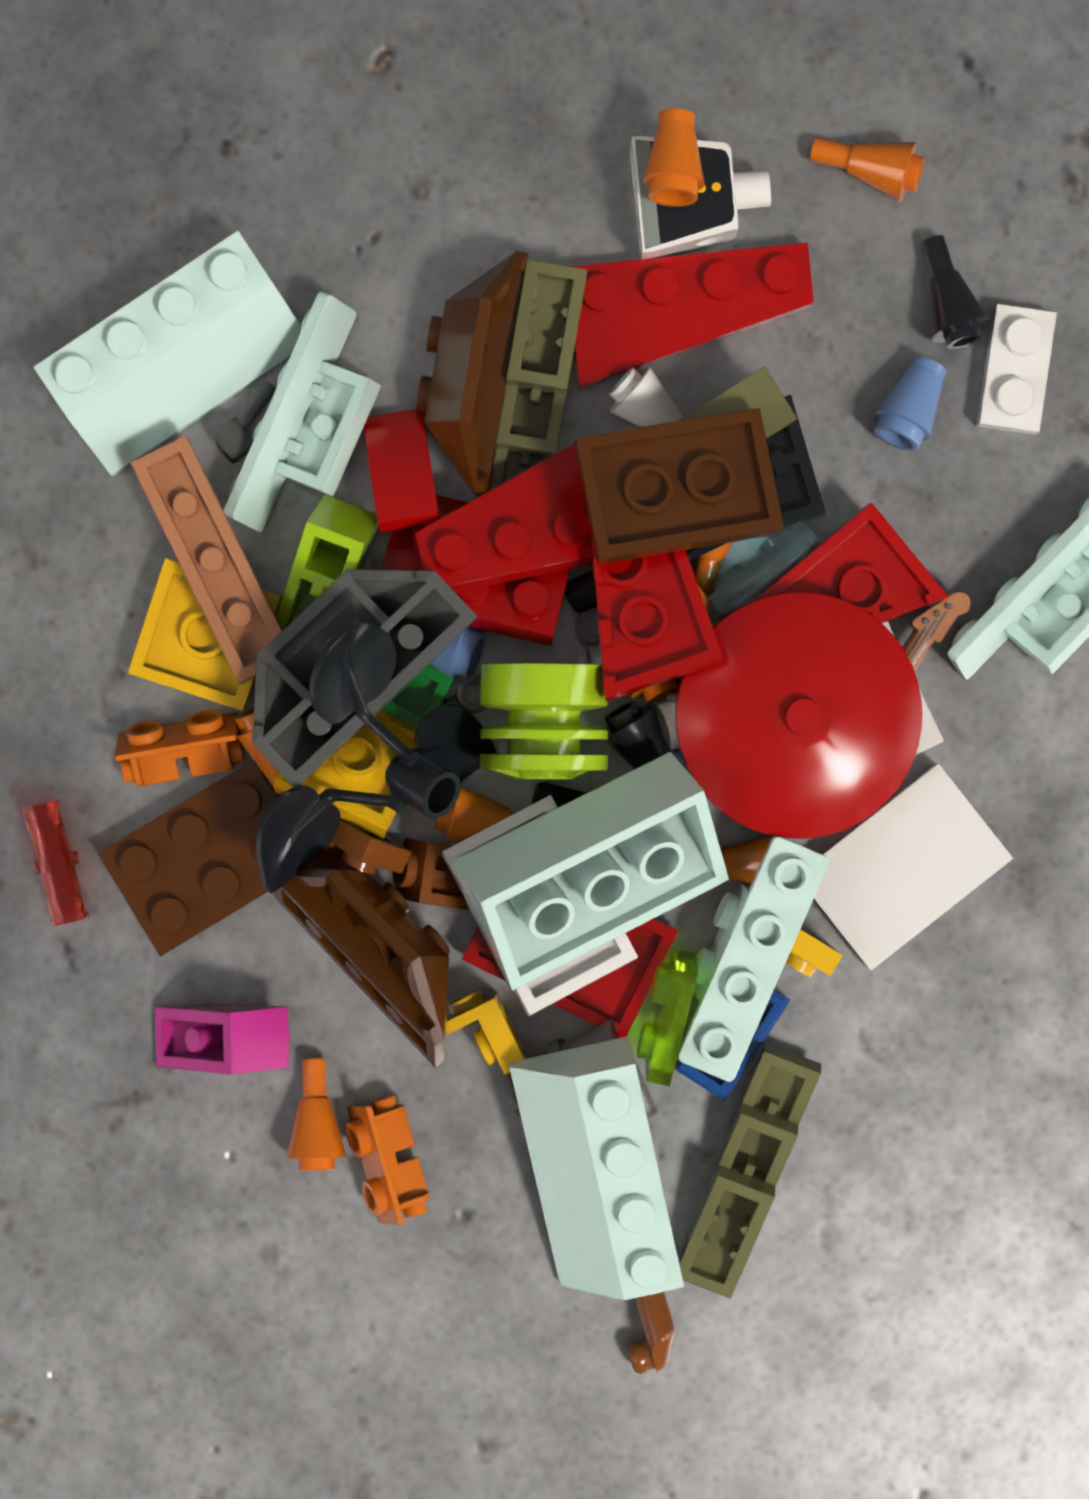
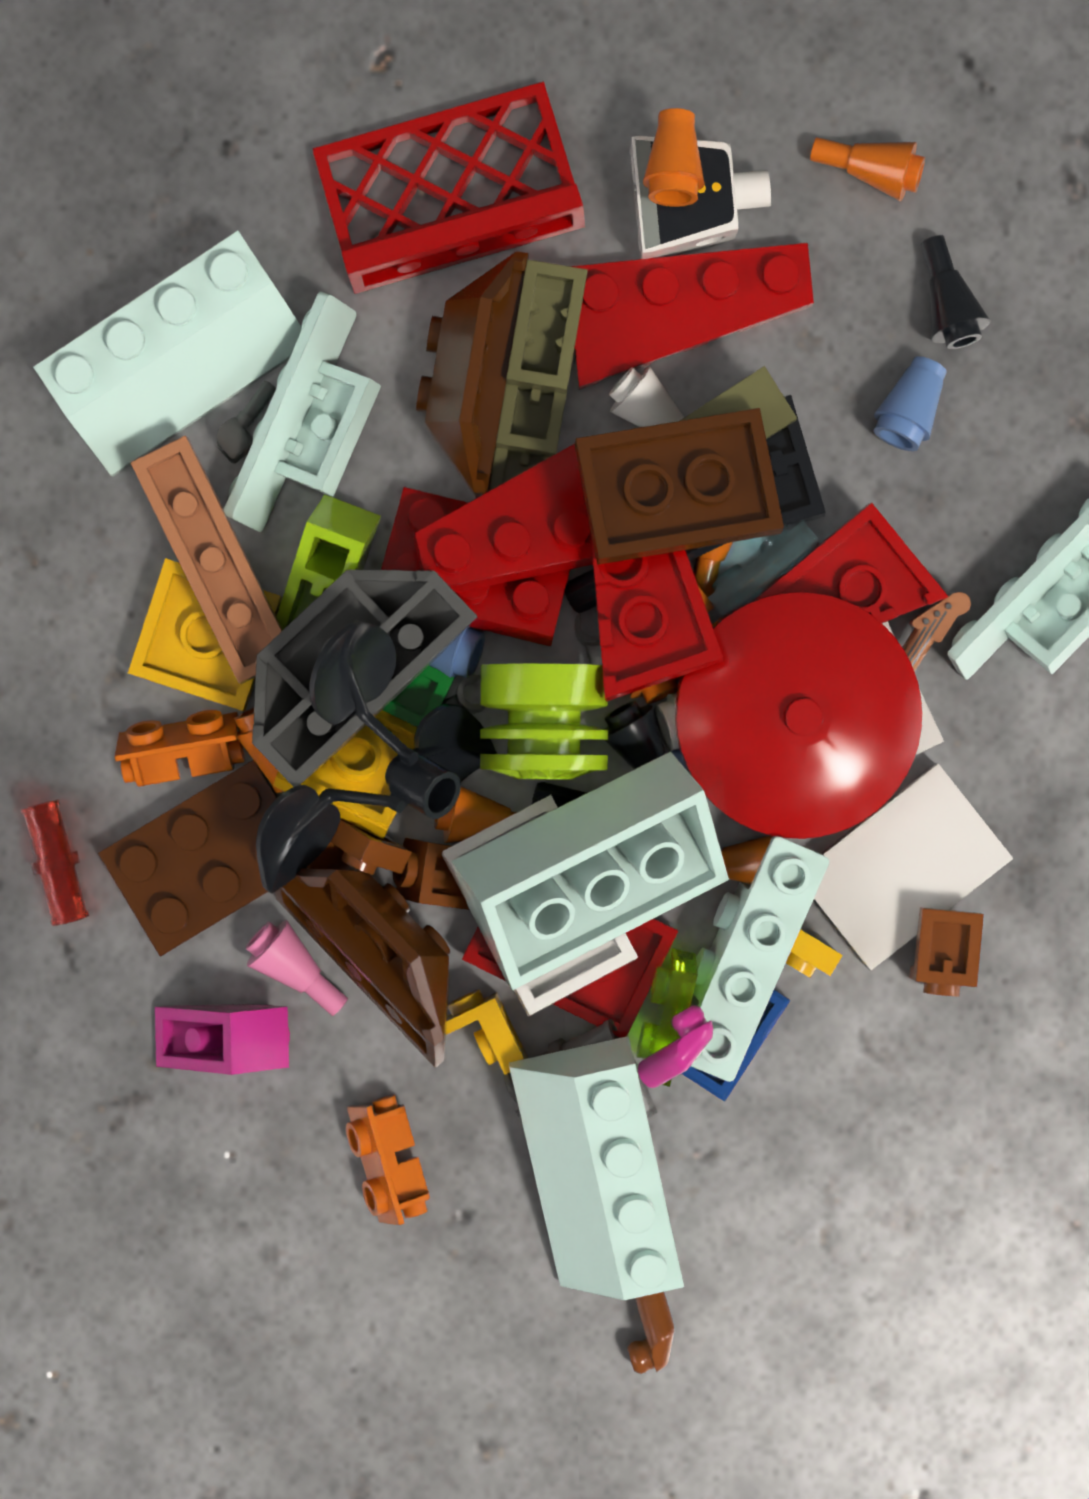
(284, 958): none -> bright pink cone
(315, 1131): orange cone -> none
(401, 470): red slope -> none
(460, 236): none -> red fence
(681, 1053): none -> dark pink arm
(748, 1170): olive slope -> none
(947, 950): none -> dark orange bracket
(1016, 369): white plate -> none

